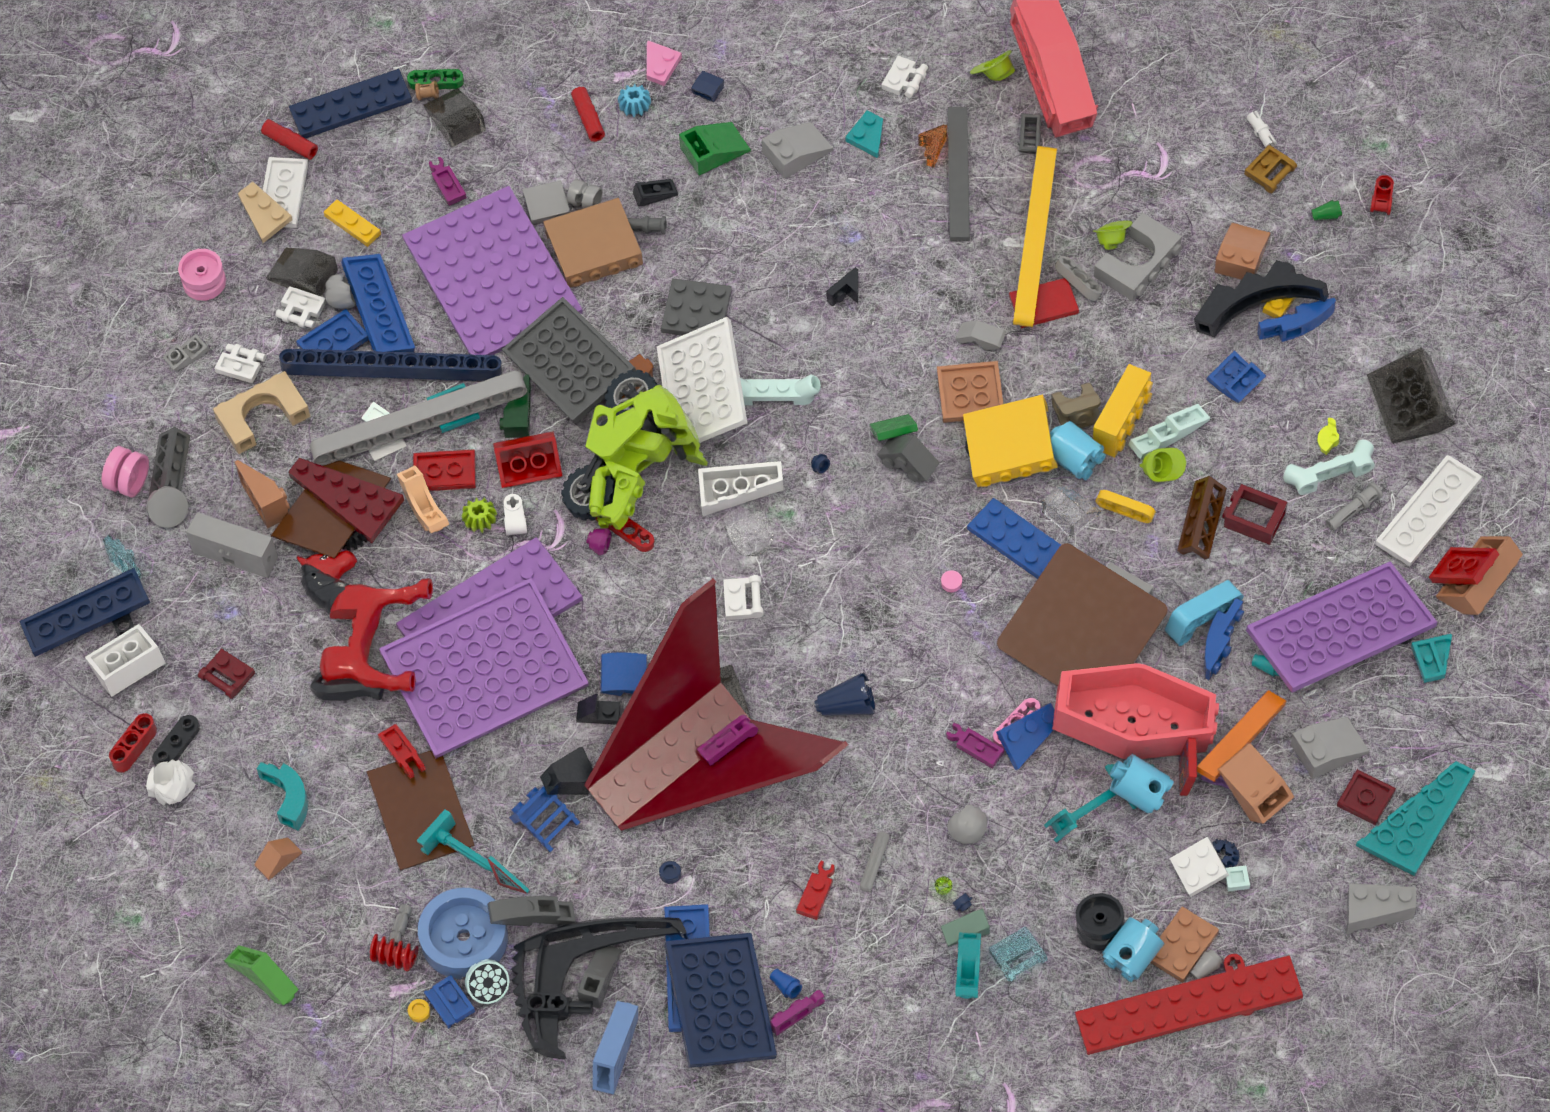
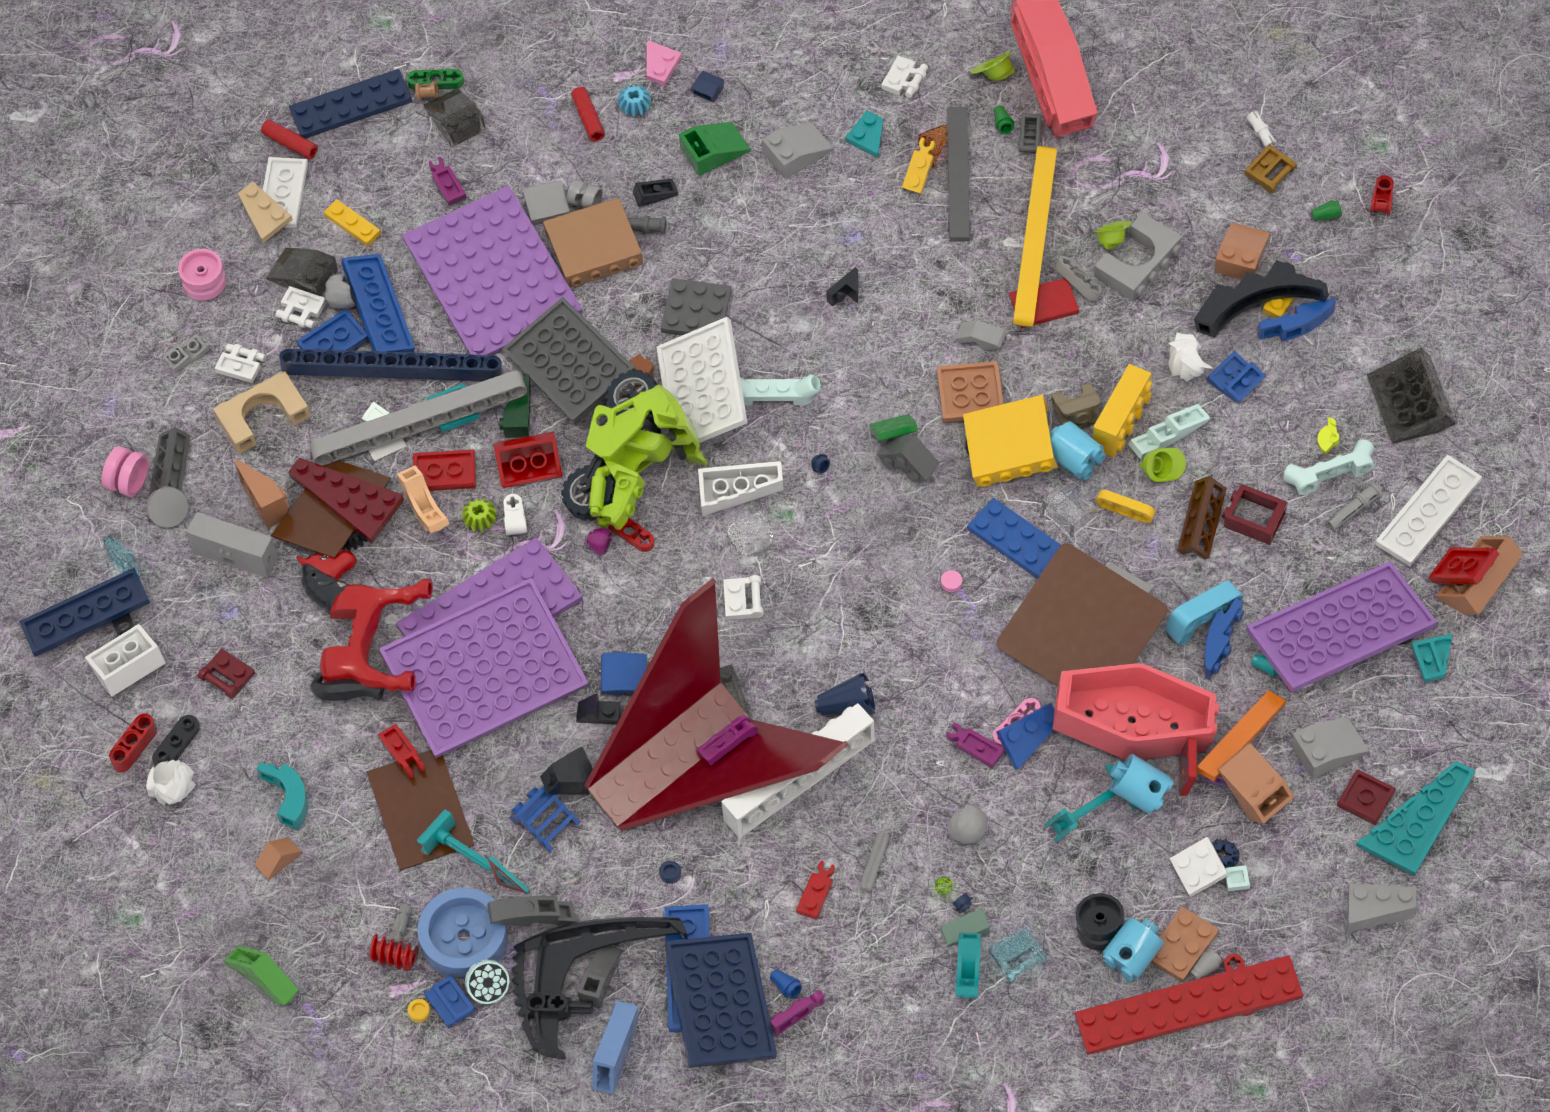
(752, 808): none -> white brick
(919, 168): none -> yellow plate
(1003, 120): none -> green cone
(1185, 358): none -> white hair

